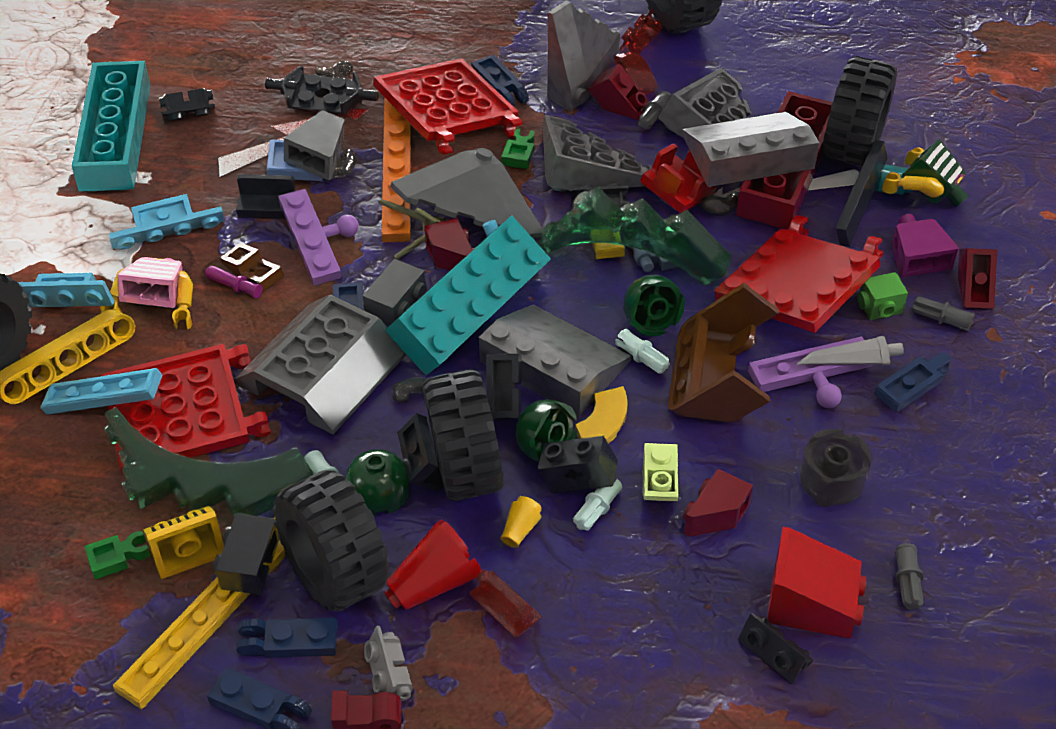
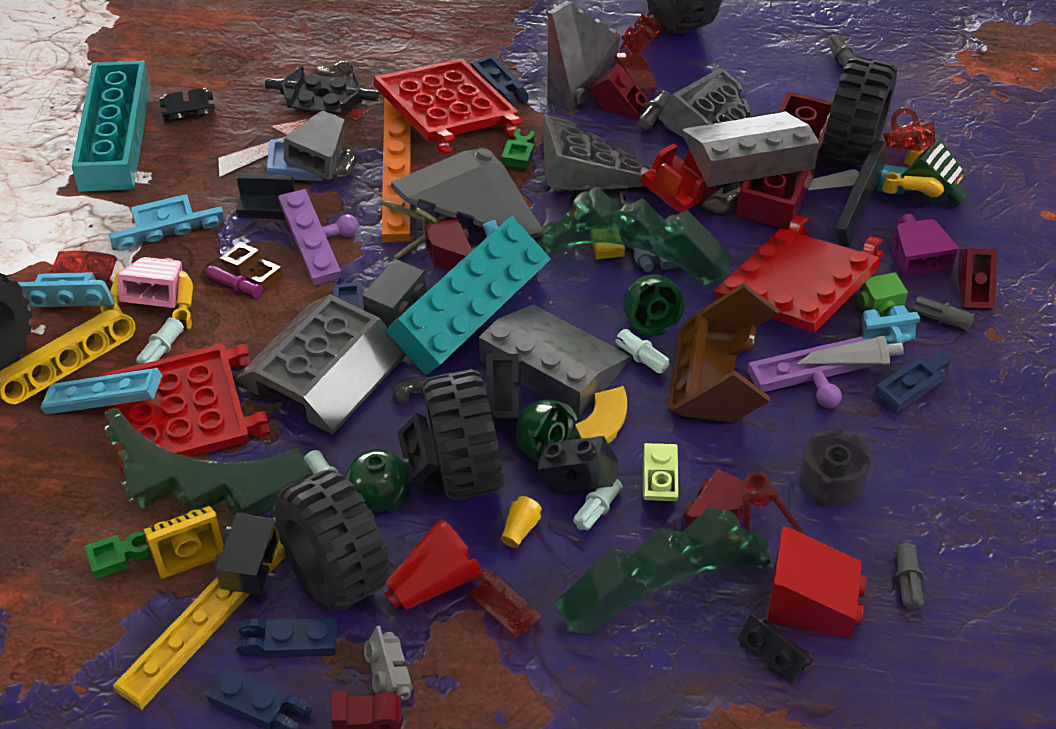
(85, 262): none -> clear red slope
(161, 341): none -> light aqua axle
(666, 557): none -> clear green arch
(761, 493): none -> clear red plant
(841, 51): none -> dark grey axle
(896, 327): none -> medium azure hips
(912, 136): none -> clear red piece

